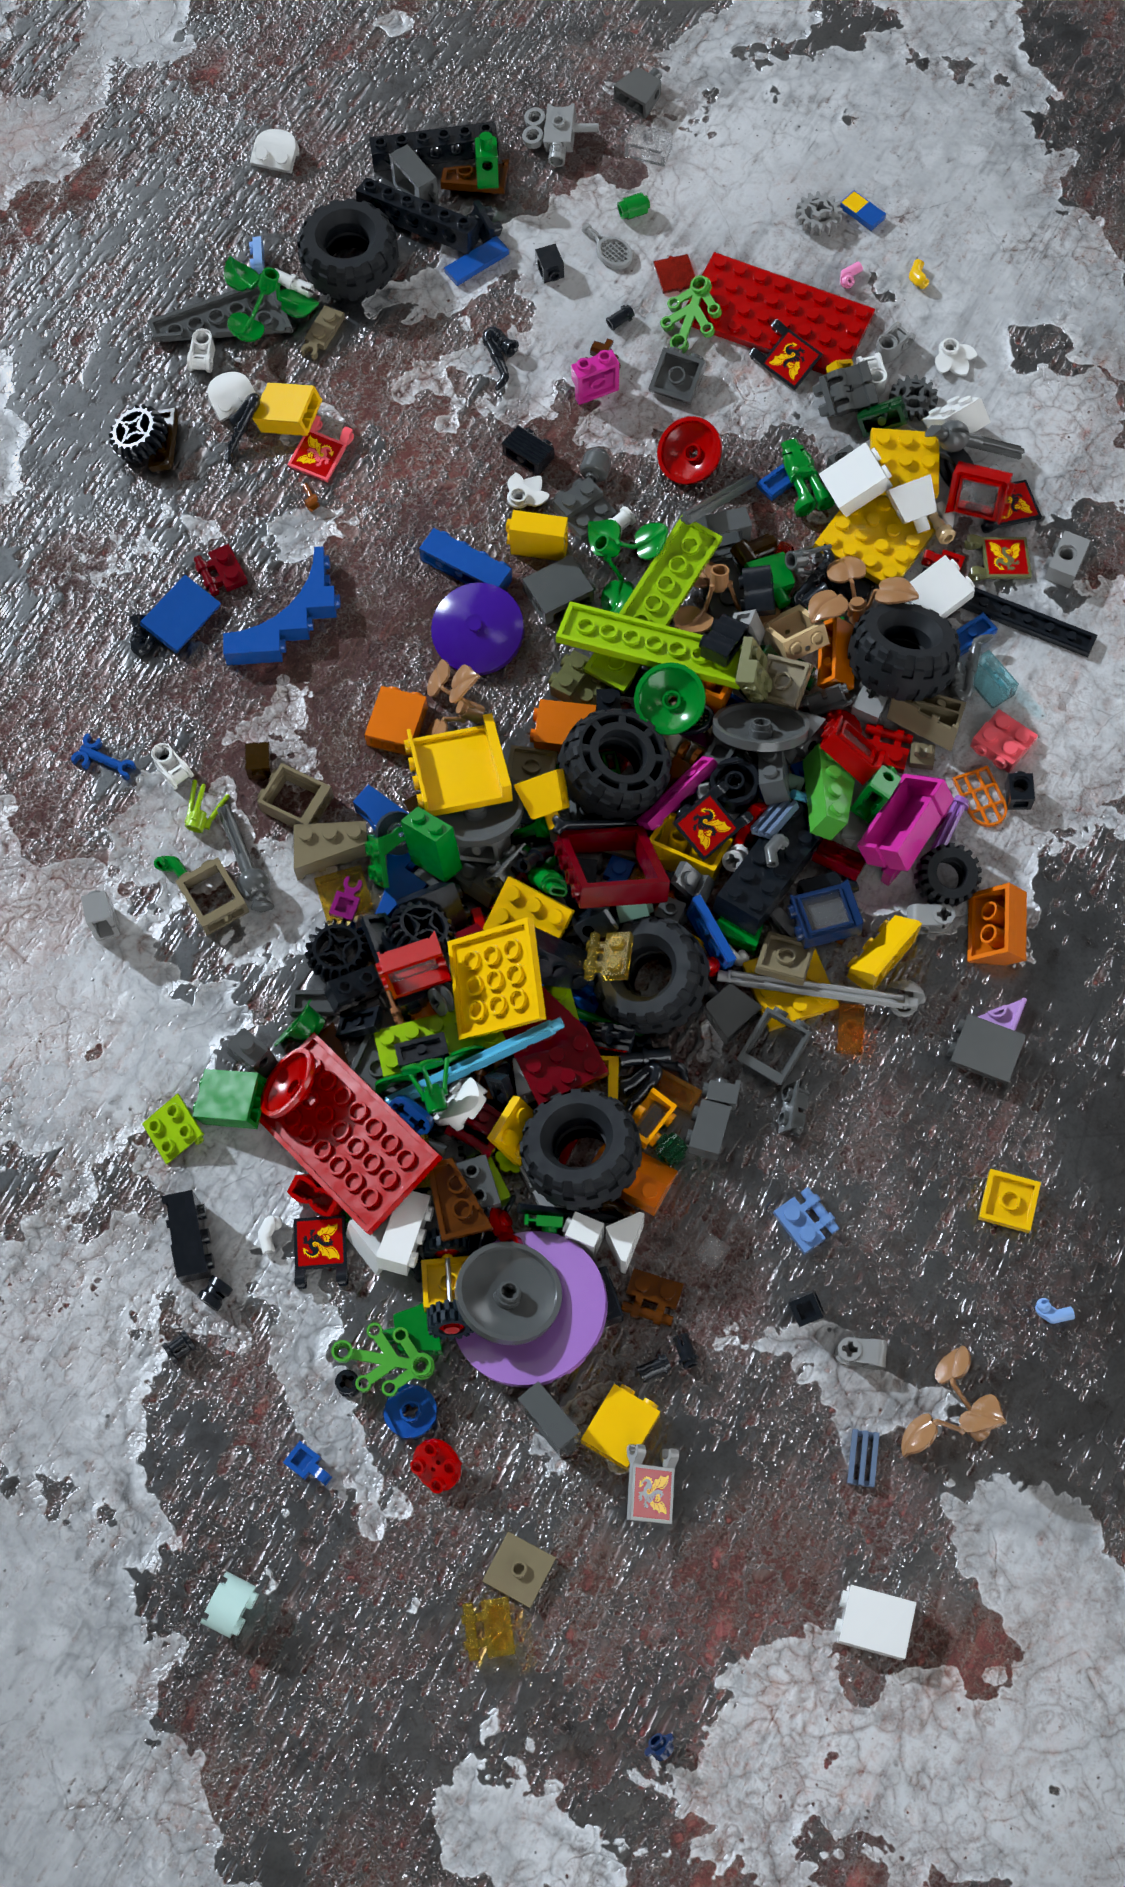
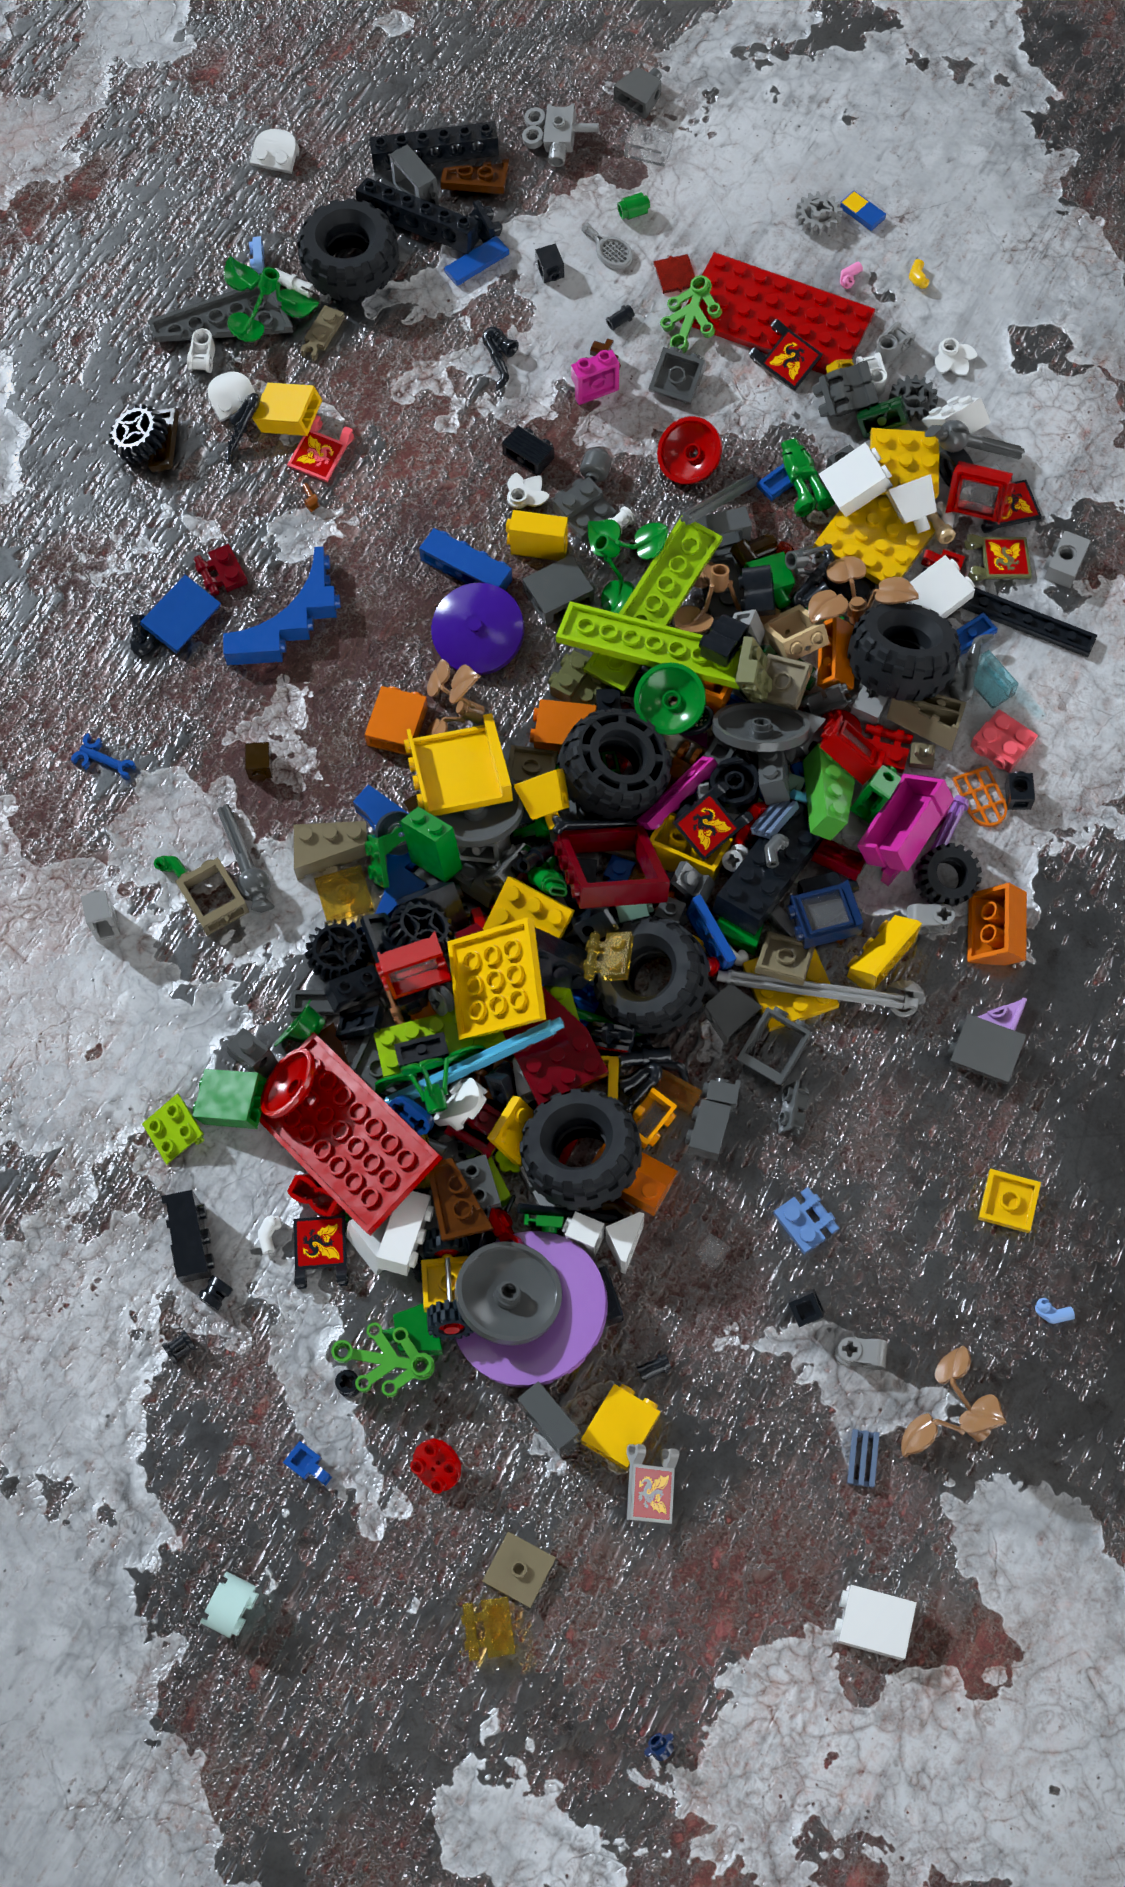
(172, 768): white piece -> none
(196, 818): lime plant -> none
(277, 780): dark tan window -> none
(346, 903): magenta plate -> none
(425, 1416): blue plate -> none
(486, 153): green torso -> none
(655, 1290): reddish brown plate -> none
(670, 1148): clear green gear -> none
(686, 1352): black pin -> none
(850, 1029): clear orange plate -> none

